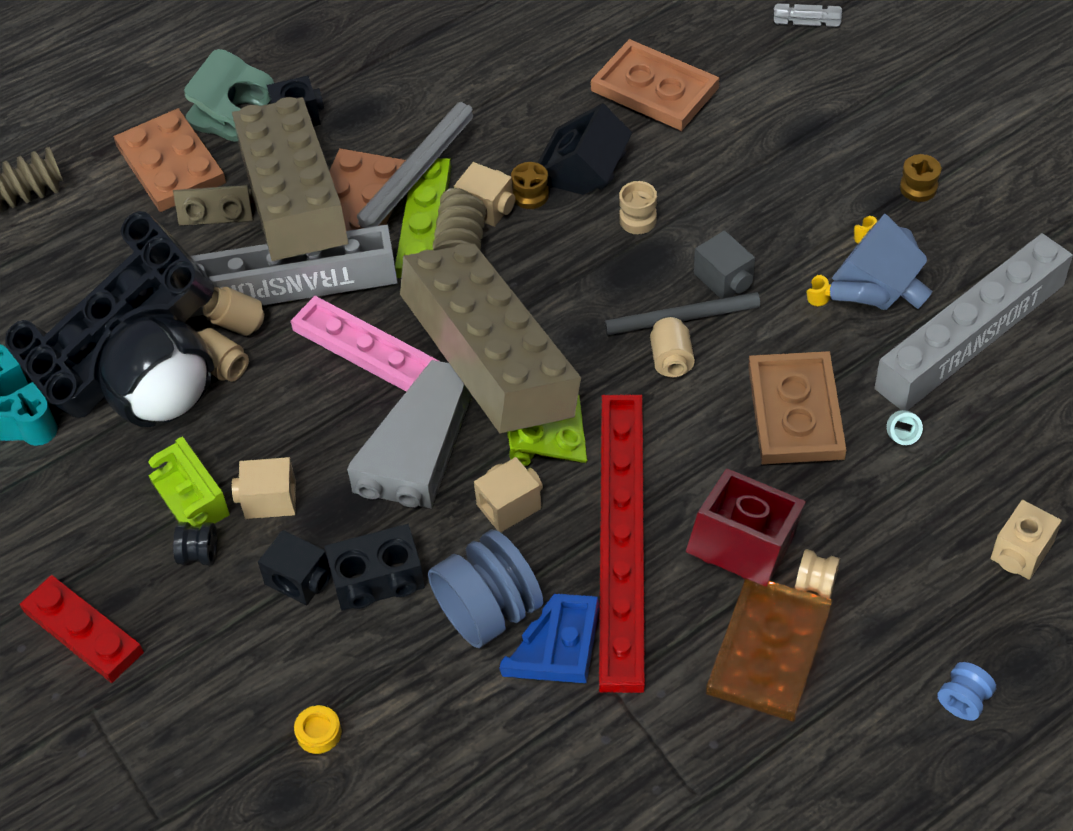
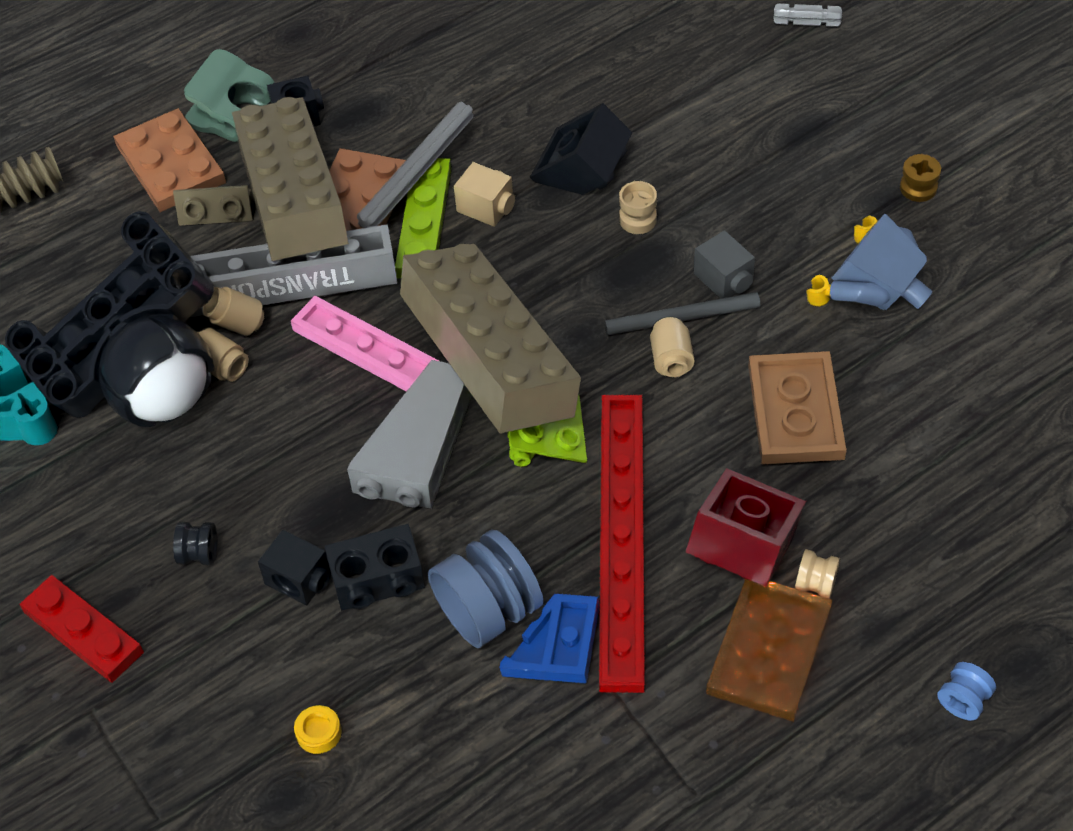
(187, 485): lime hinge -> none
(265, 488): tan brick -> none
(459, 219): dark tan piece -> none
(508, 494): tan brick -> none
(530, 185): pearl gold wheel -> none
(655, 84): nougat plate -> none
(903, 436): light aqua hinge -> none
(972, 322): light grey brick -> none
(1025, 539): tan brick -> none

